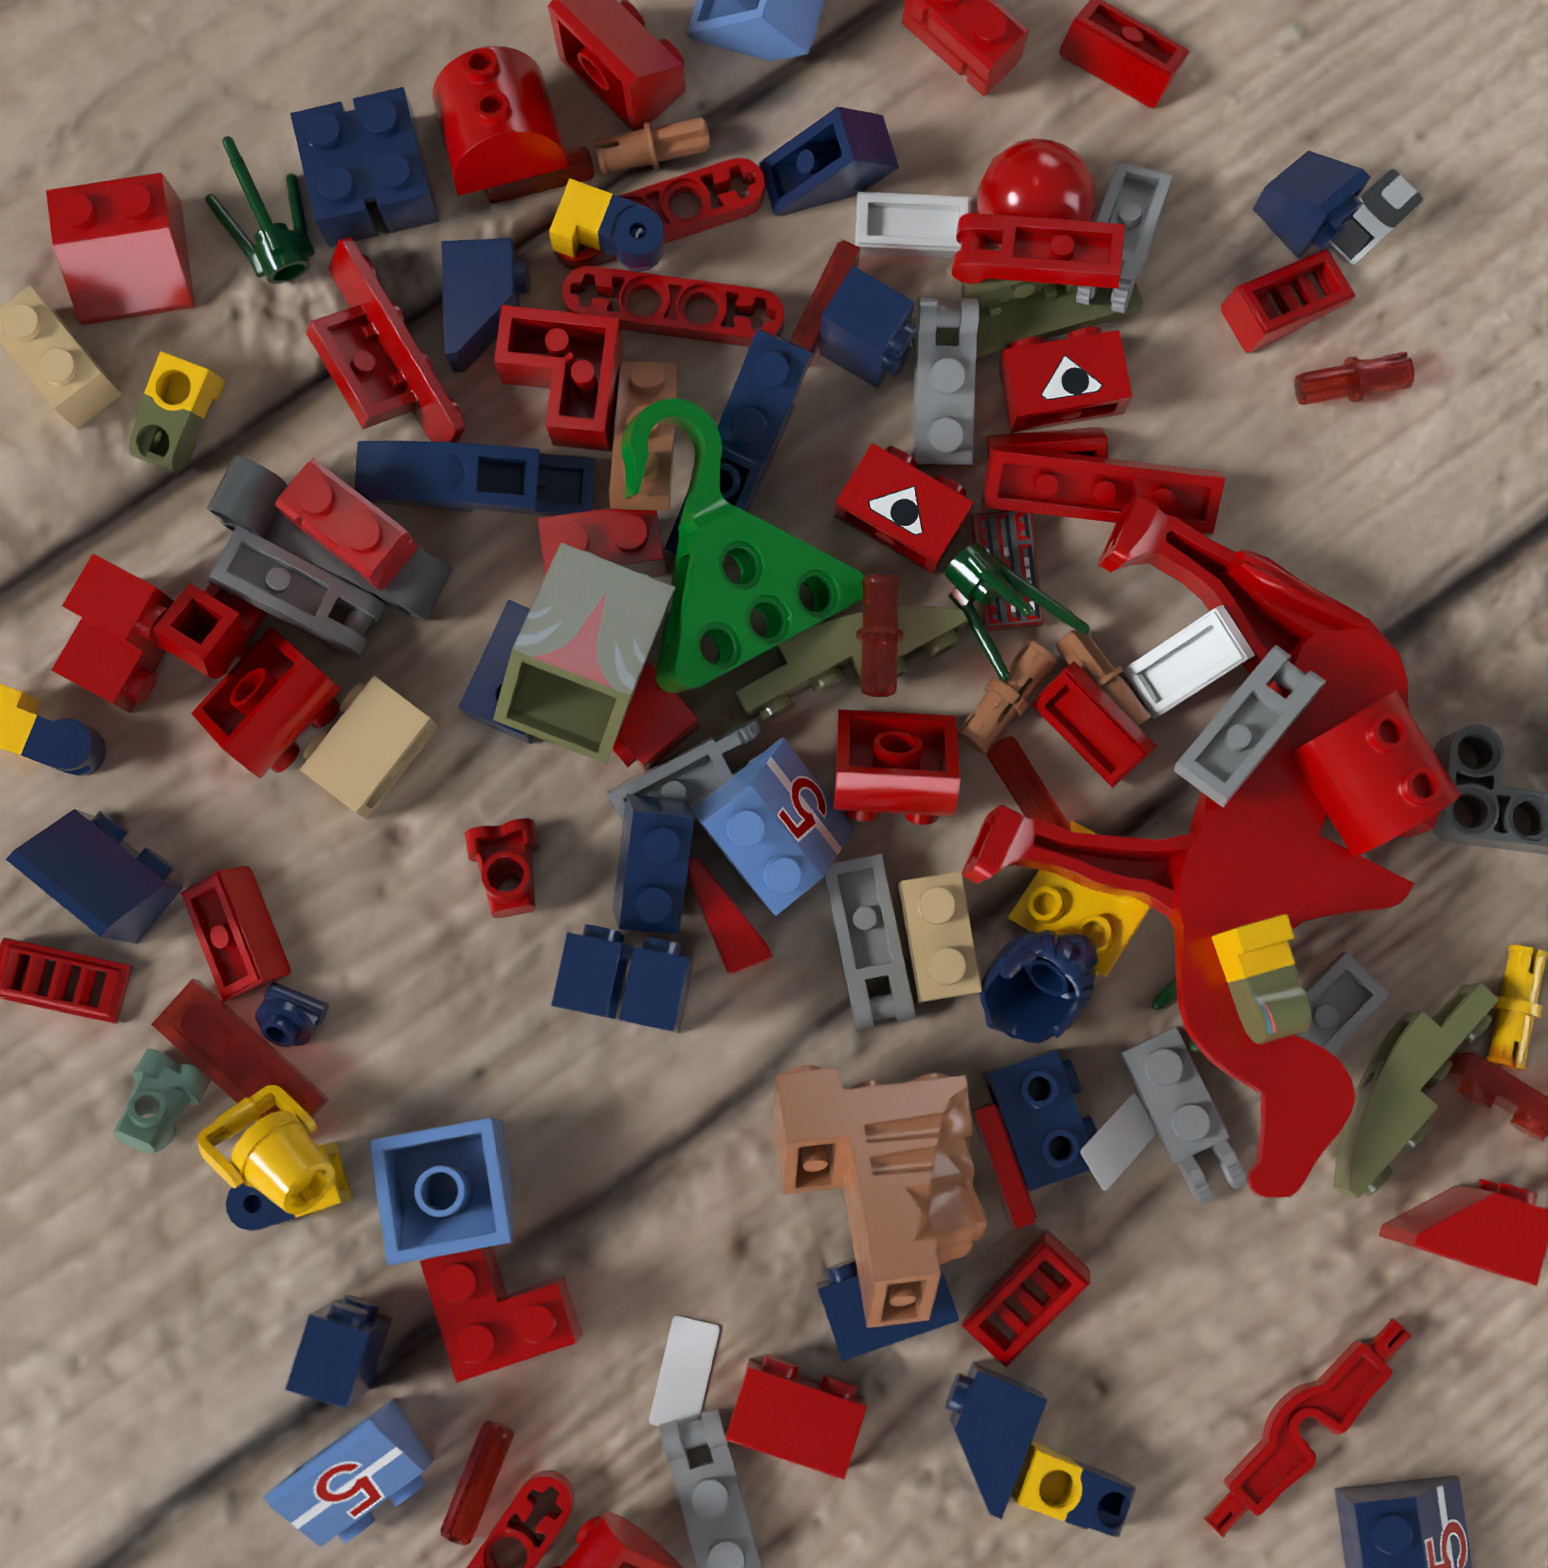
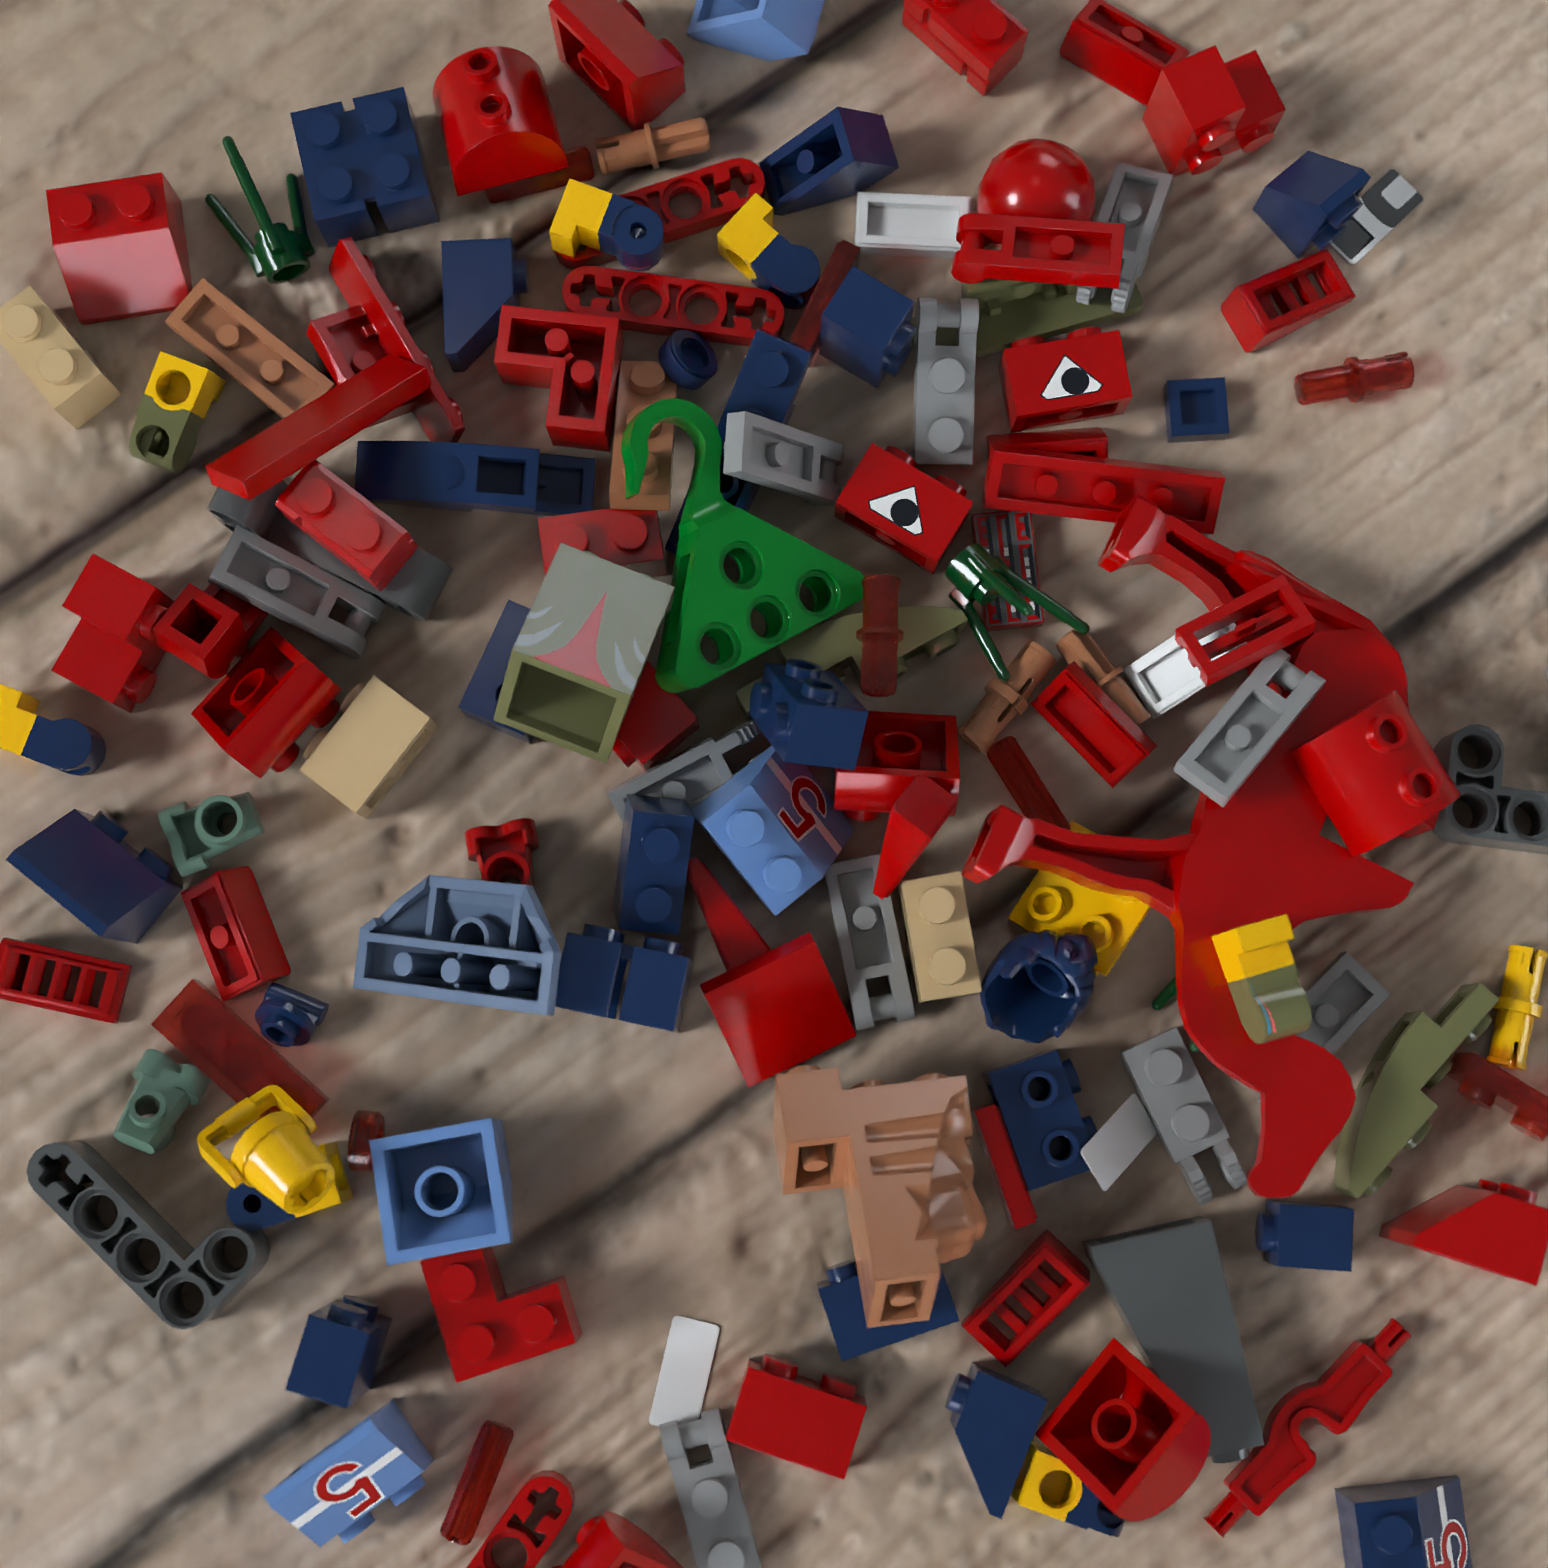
(135, 1222): none -> dark grey beam
(198, 833): none -> sand green plate
(247, 350): none -> nougat plate
(318, 427): none -> red tile
(364, 1127): none -> clear red tile
(463, 946): none -> sand blue wedge
(687, 359): none -> dark blue tile
(768, 257): none -> leg
(778, 1009): none -> red tile
(782, 458): none -> light grey plate
(808, 715): none -> dark blue brick
(910, 828): none -> red slope
(1128, 1436): none -> red brick
(1182, 1320): none -> dark grey slope
(1196, 410): none -> dark blue tile
(1211, 110): none -> red brick
(1255, 650): none -> red tile
(1306, 1235): none -> dark blue brick

